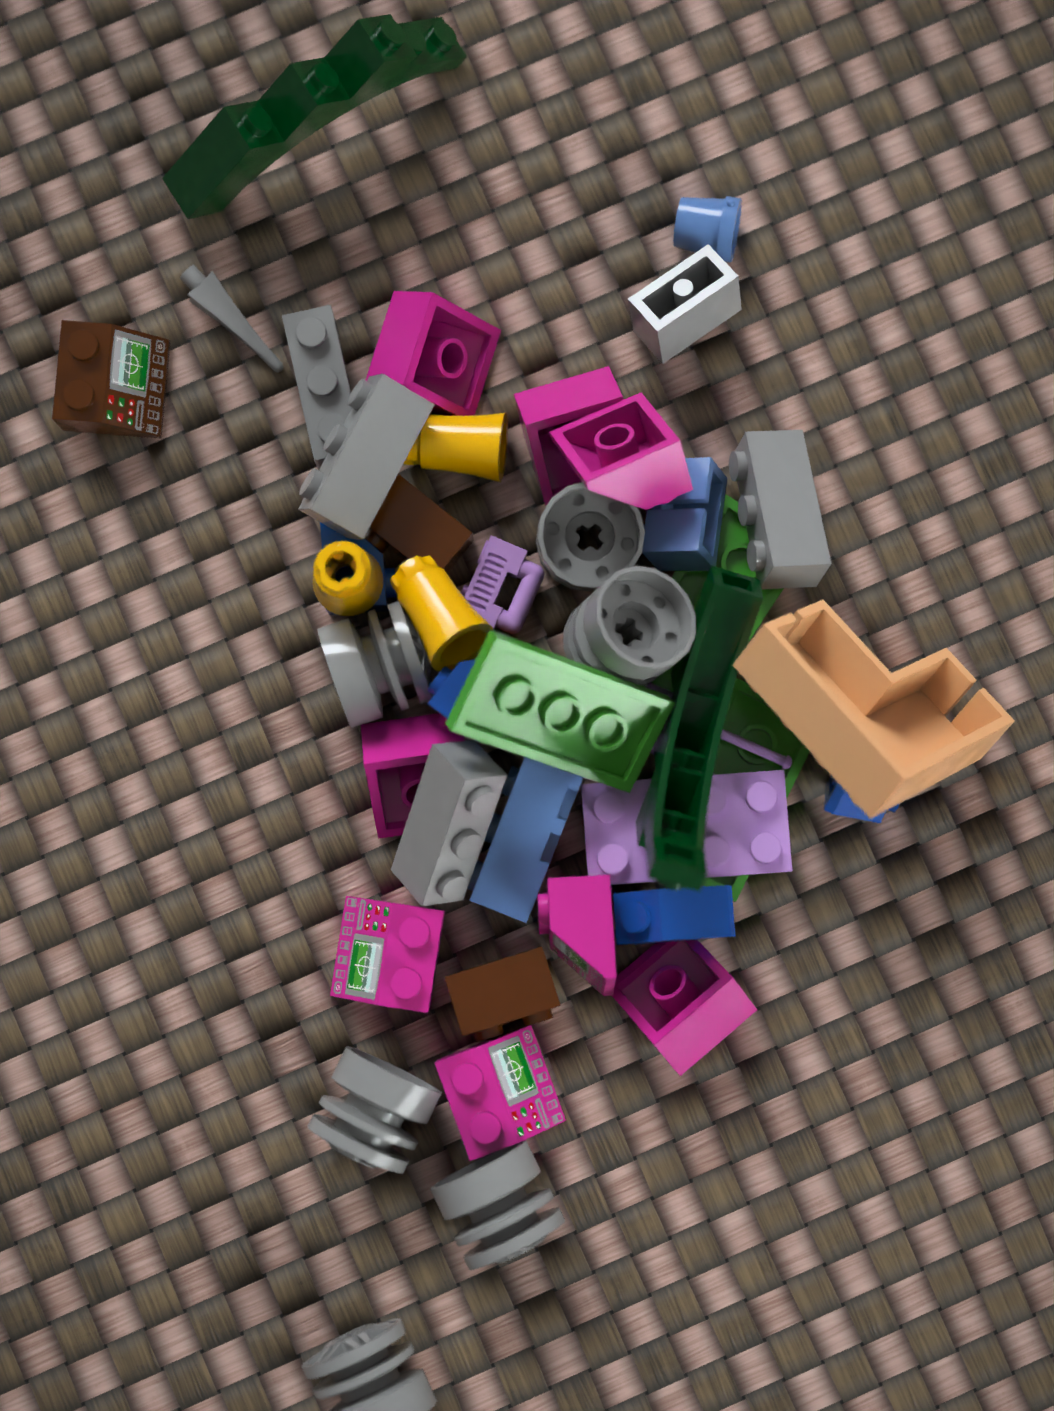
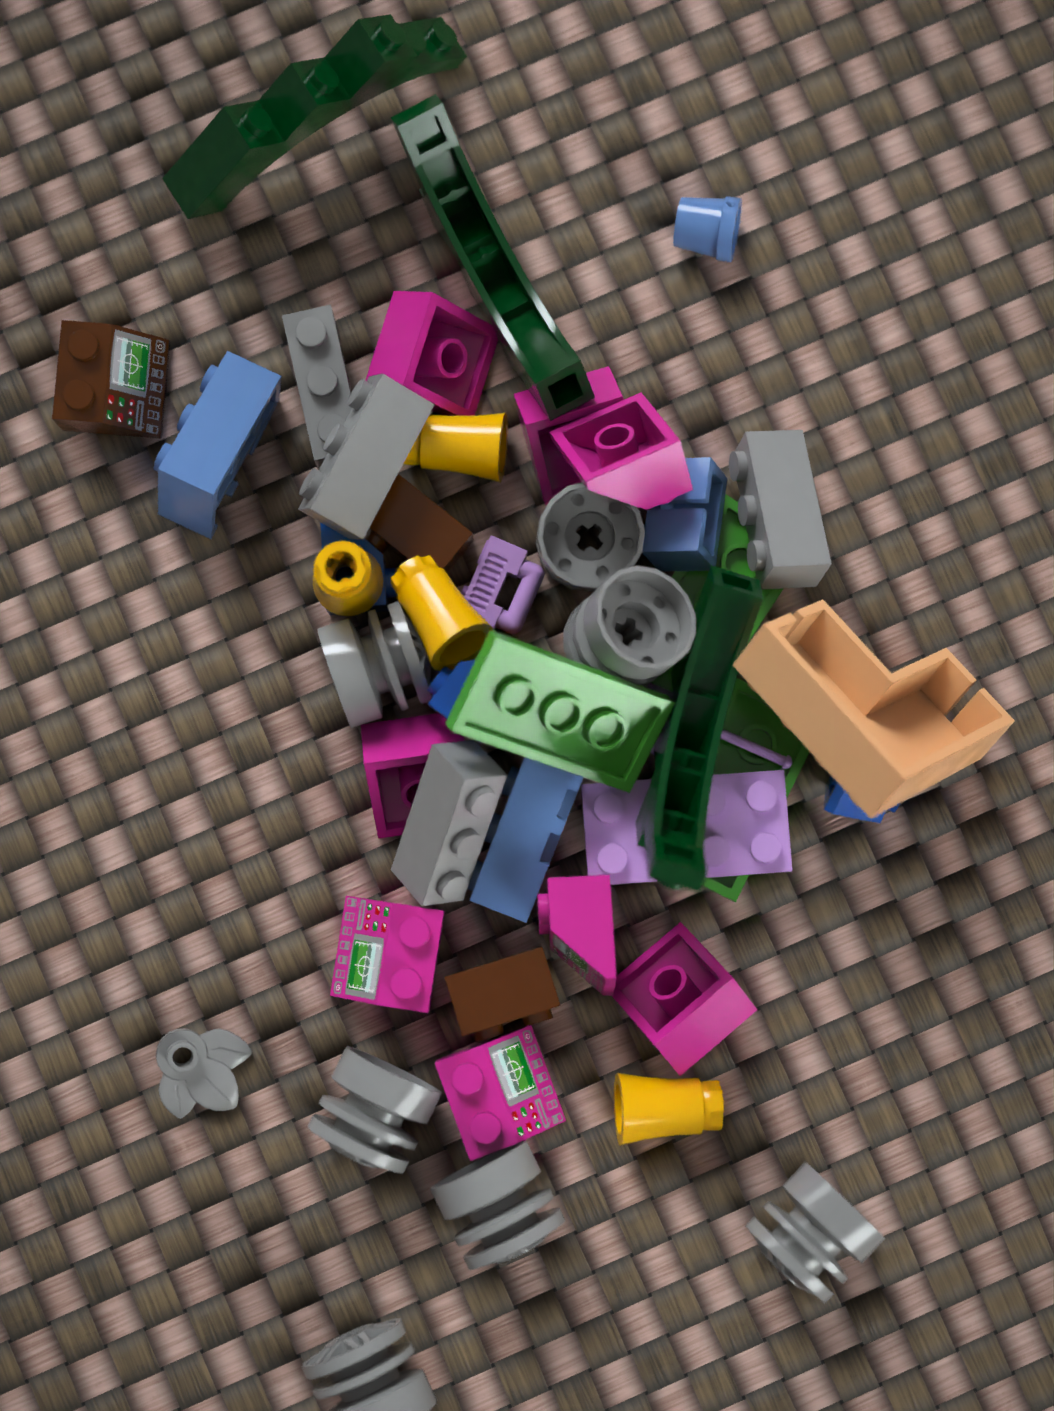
(206, 1075): none -> light grey plate
(213, 299): light grey piece -> none
(214, 441): none -> medium blue wedge
(487, 261): none -> dark green arch
(665, 1107): none -> yellow plant
(673, 915): blue slope -> none
(685, 303): light grey brick -> none
(814, 1233): none -> light grey wheel

